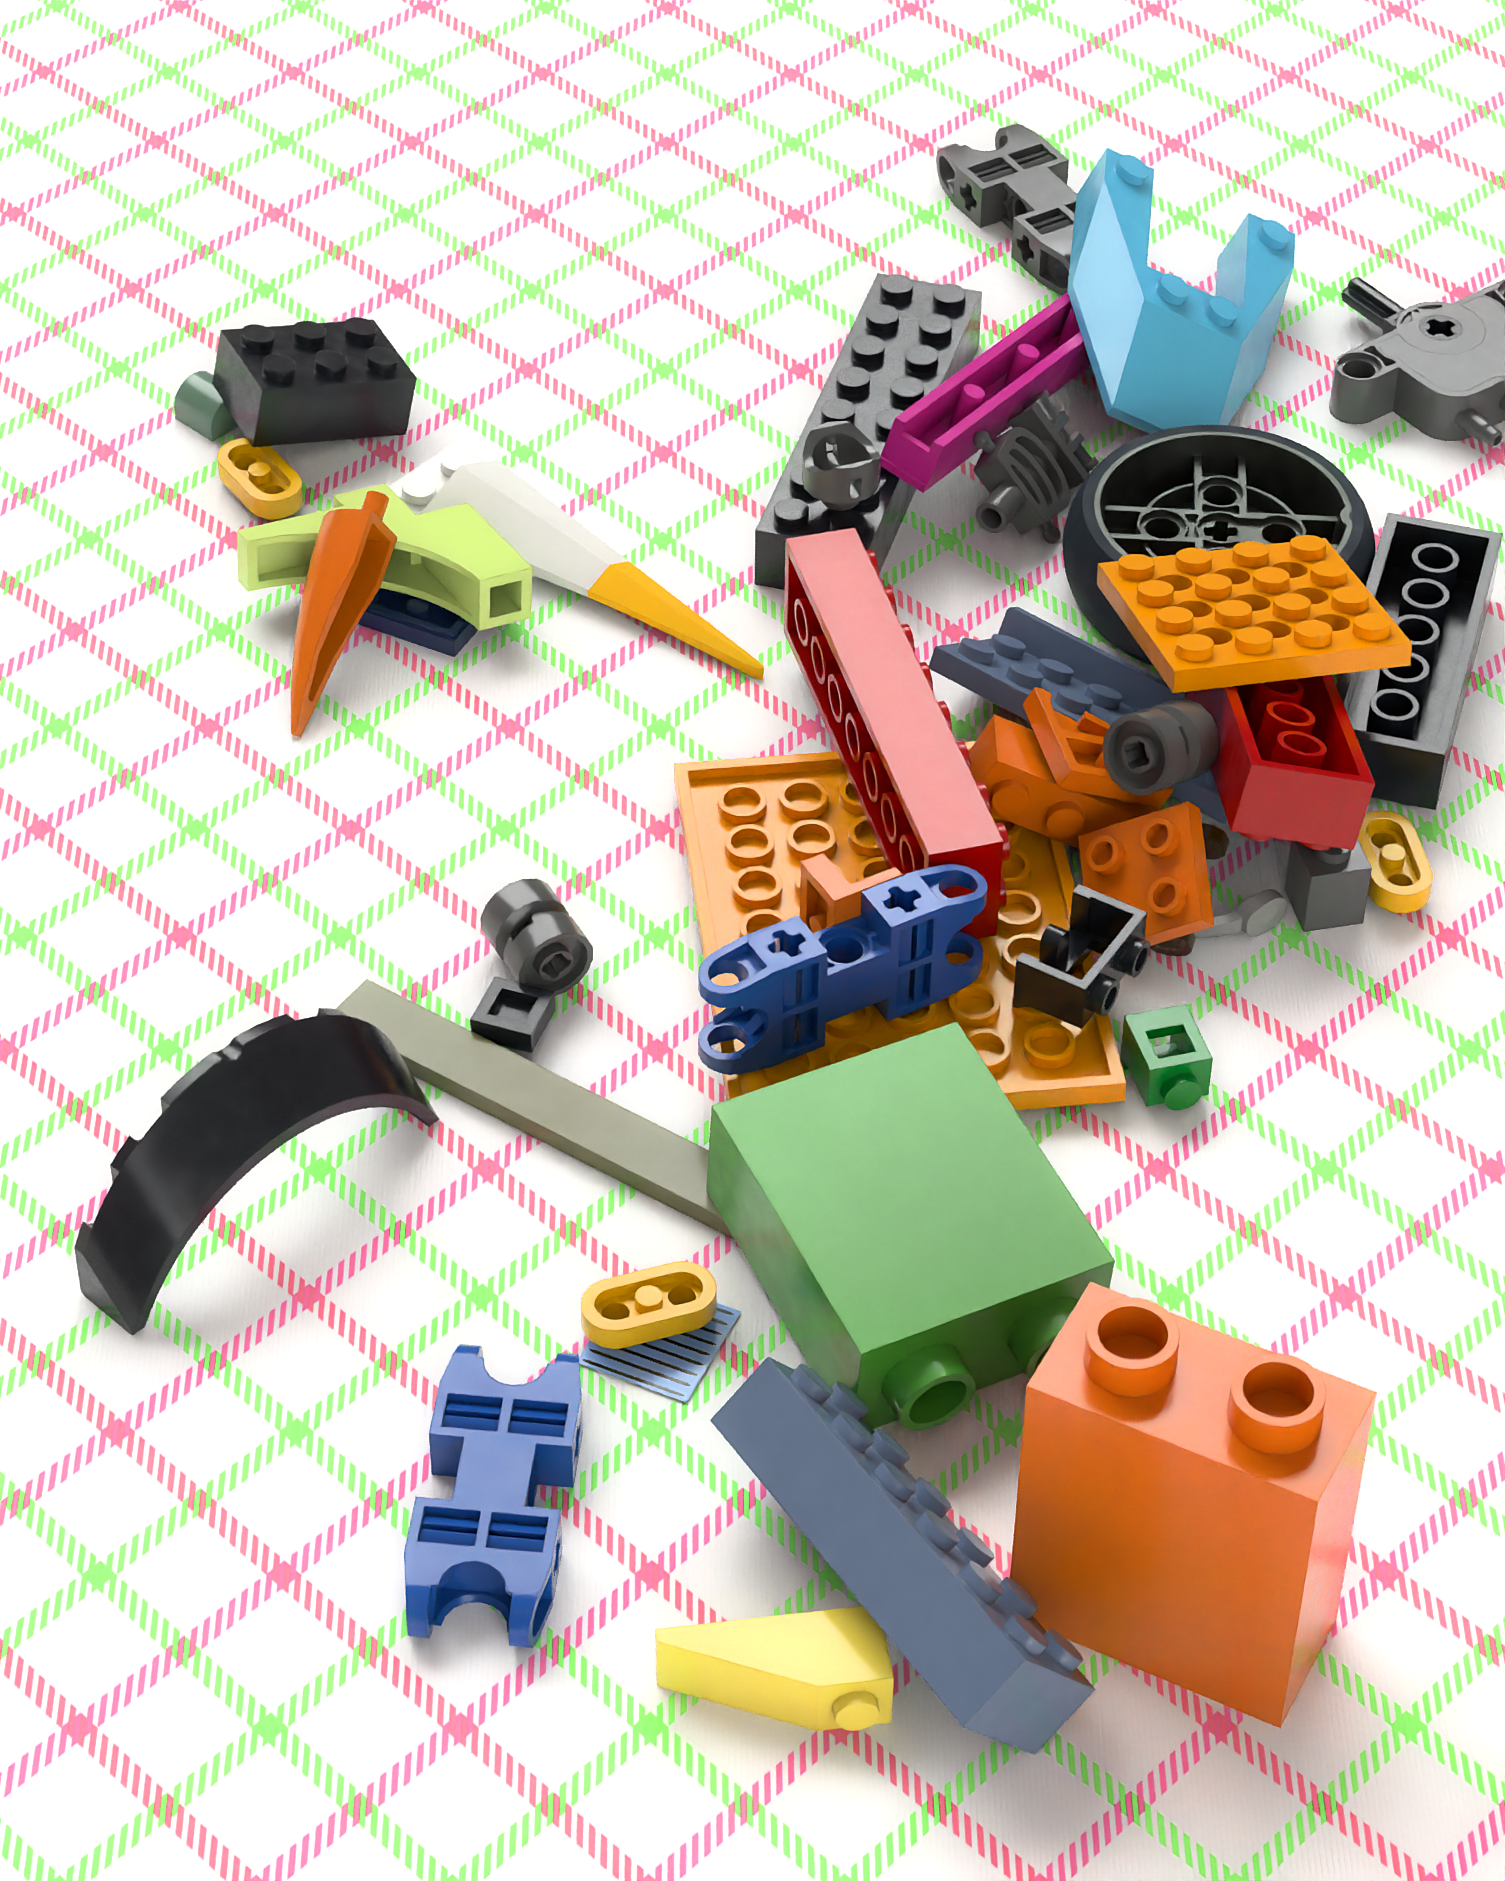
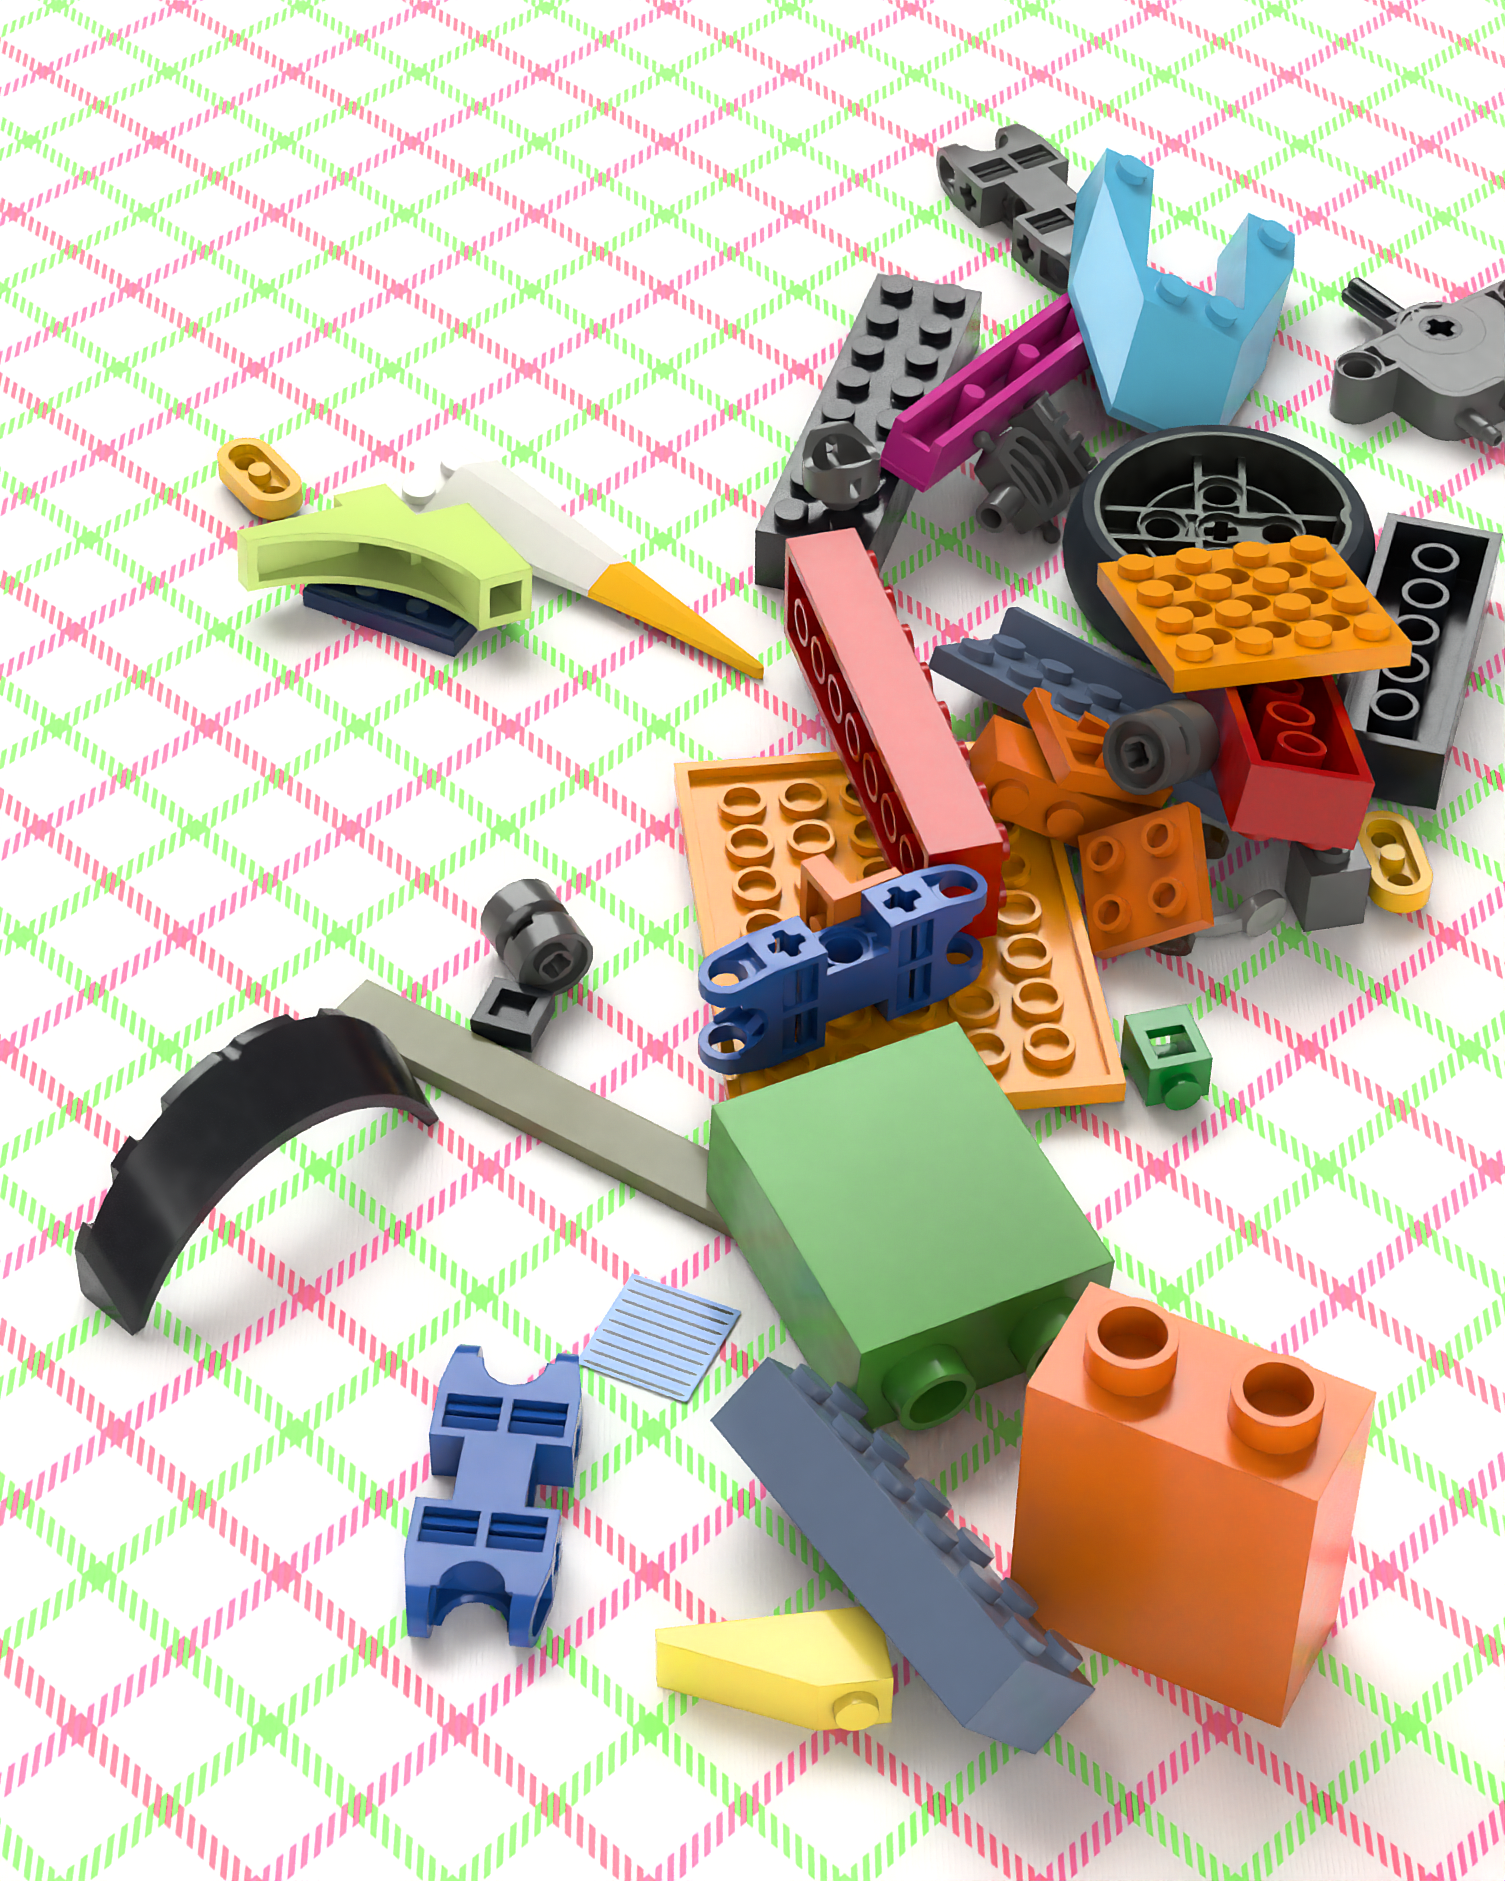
(202, 408): sand green brick -> none
(313, 382): black brick -> none
(338, 588): orange piece -> none
(648, 1304): yellow plate -> none
(1095, 925): black window -> none

